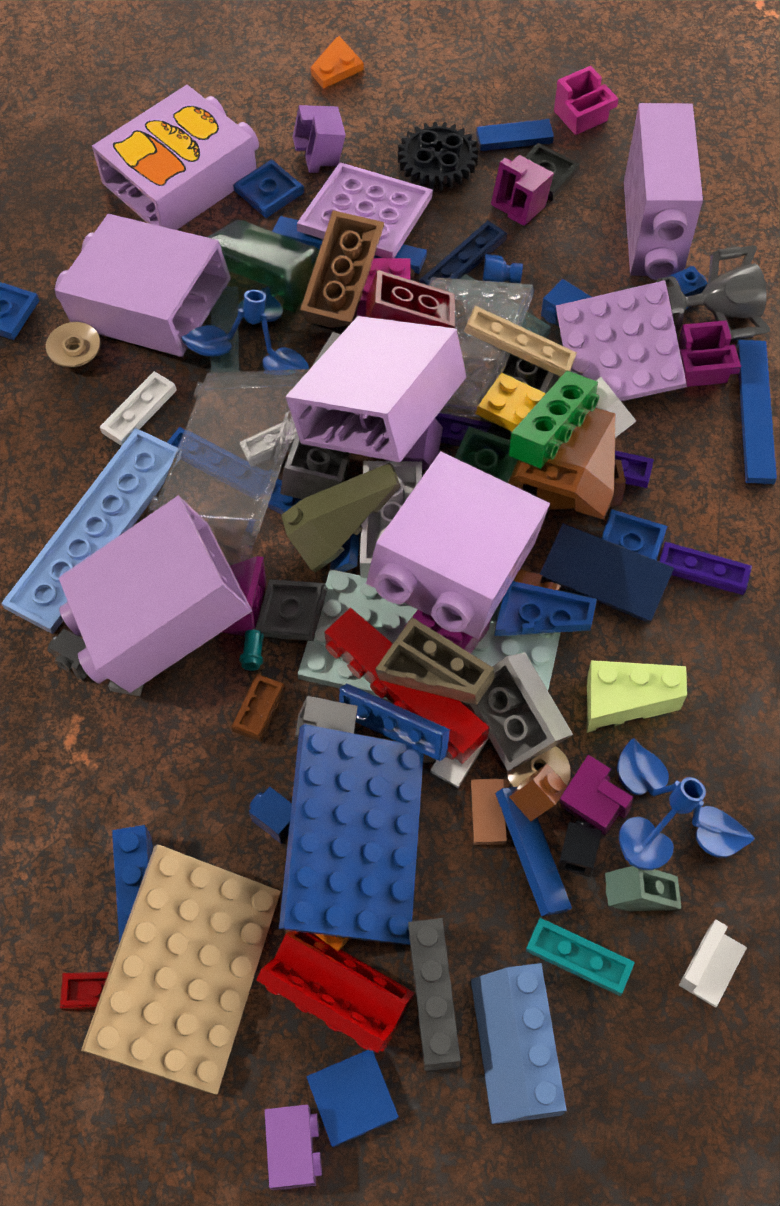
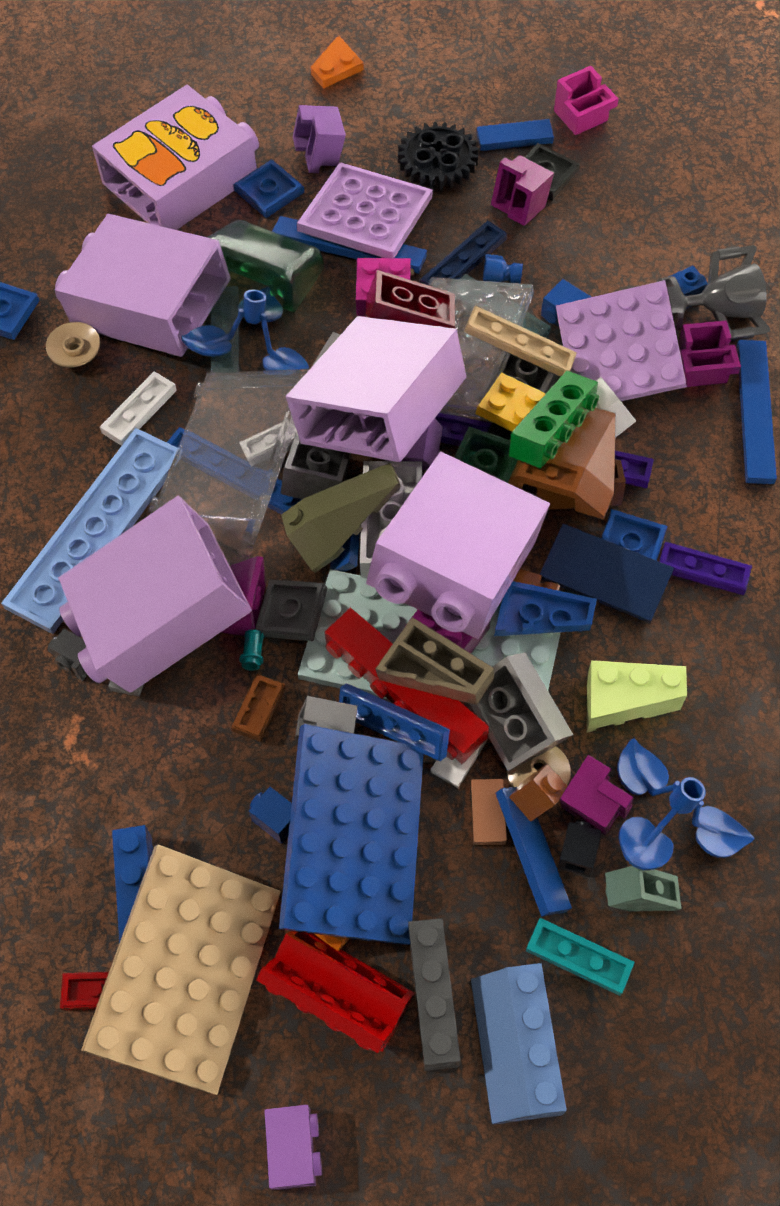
(341, 270): medium nougat slope -> none
(352, 1097): blue tile -> none
(662, 189): lavender brick -> none
(713, 965): white panel -> none

